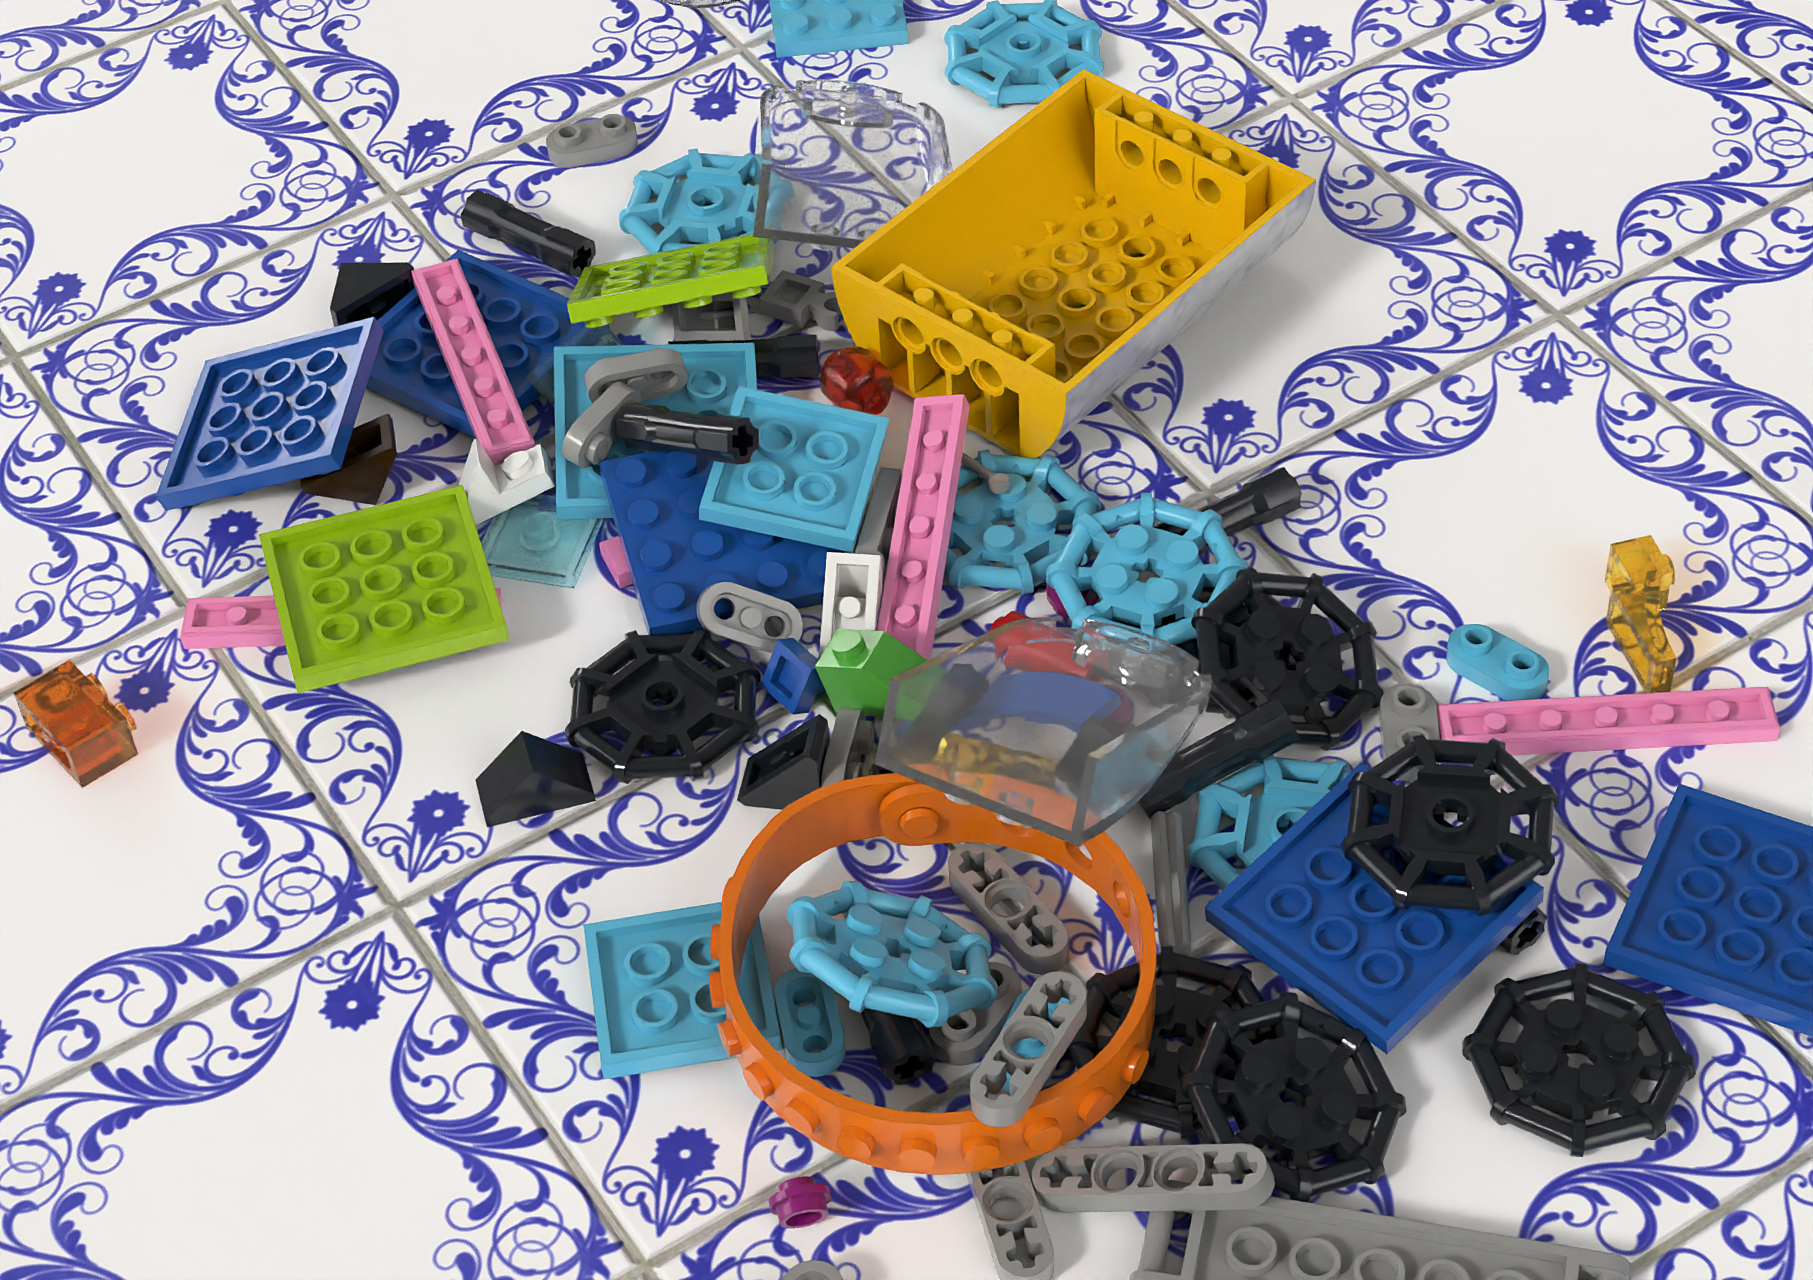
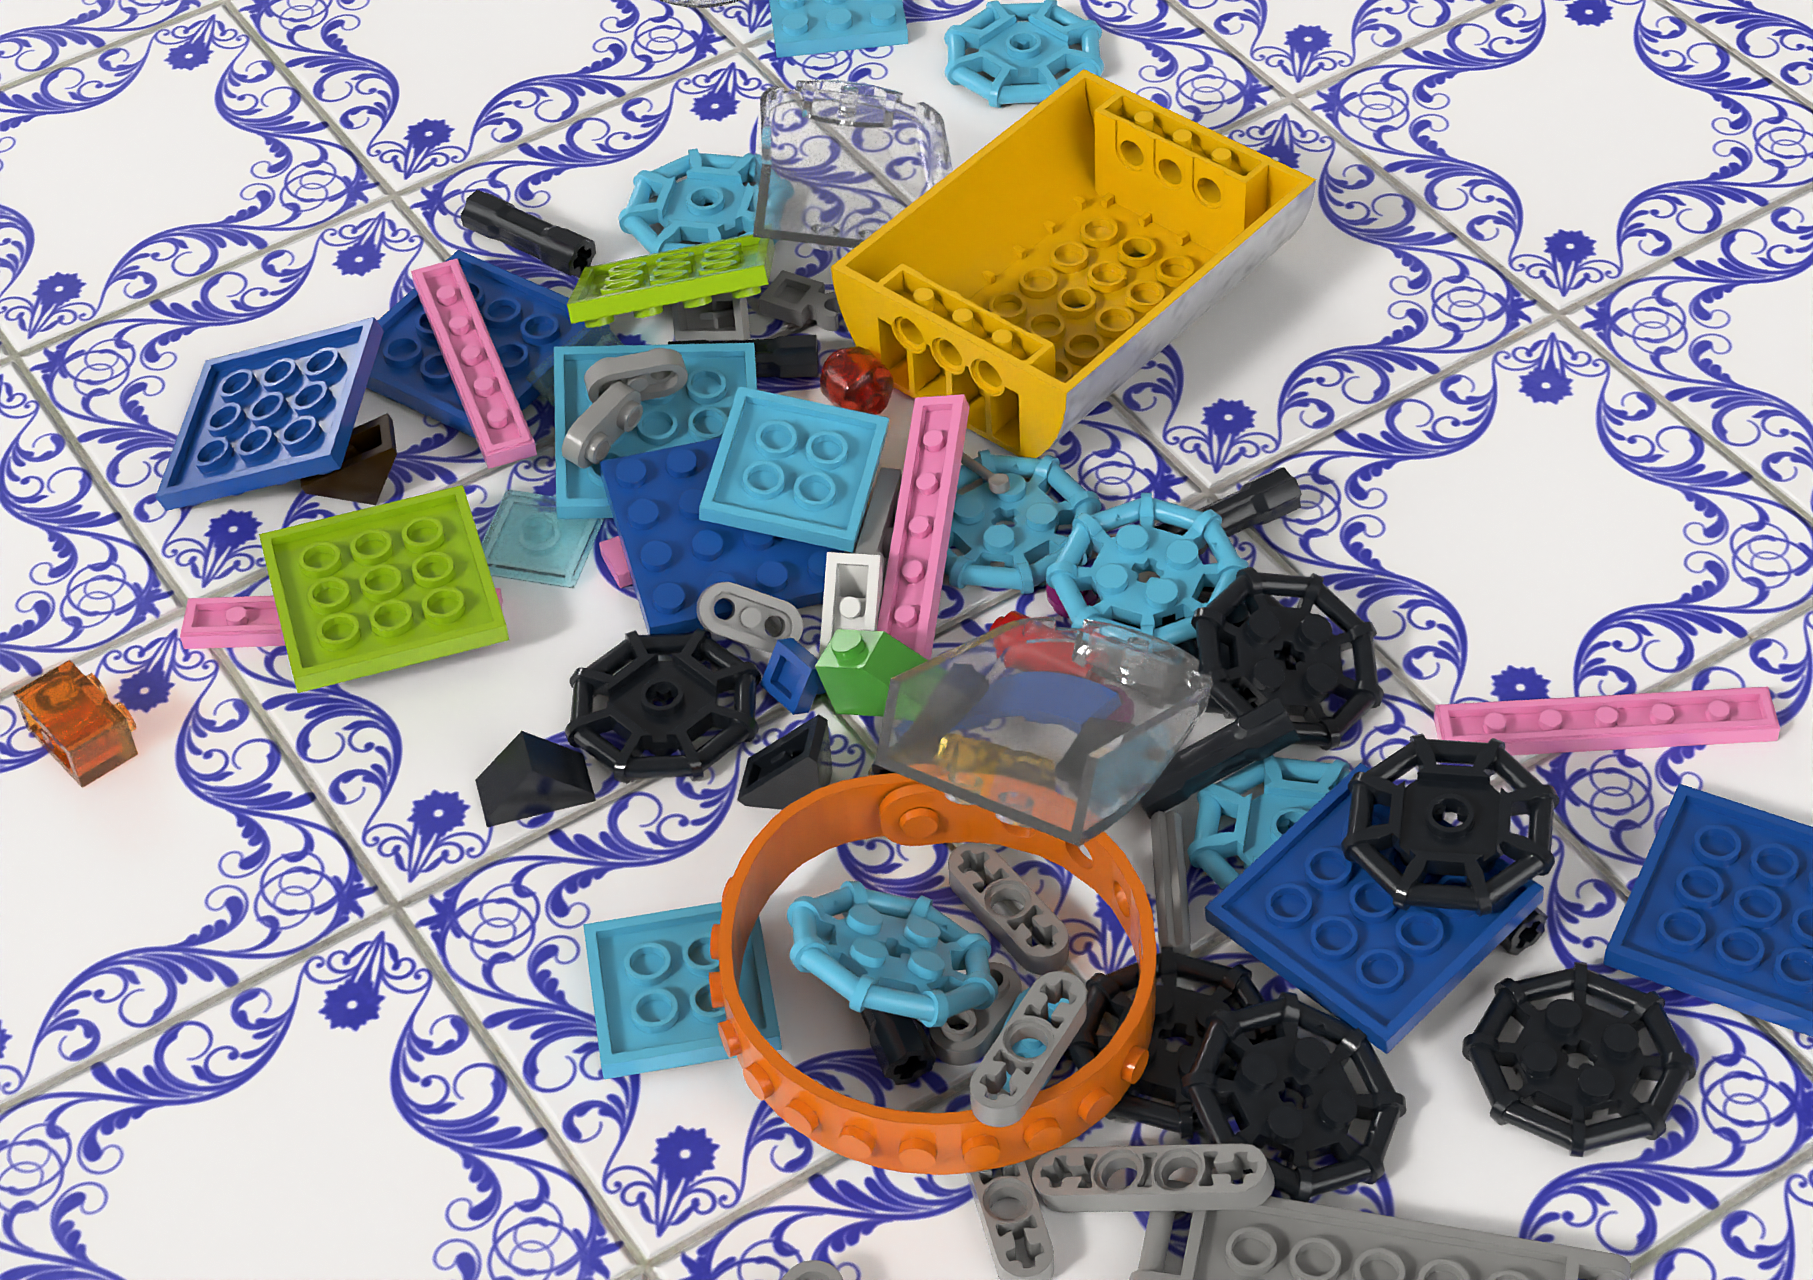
(369, 290): black slope -> none
(503, 486): white slope -> none
(591, 141): light grey plate -> none
(714, 436): black axle -> none
(800, 1202): magenta plate -> none
(810, 1025): medium azure plate -> none
(848, 741): light grey plate -> none
(1405, 713): light grey plate -> none
(1494, 662): medium azure plate -> none
(1639, 589): clear yellow slope -> none

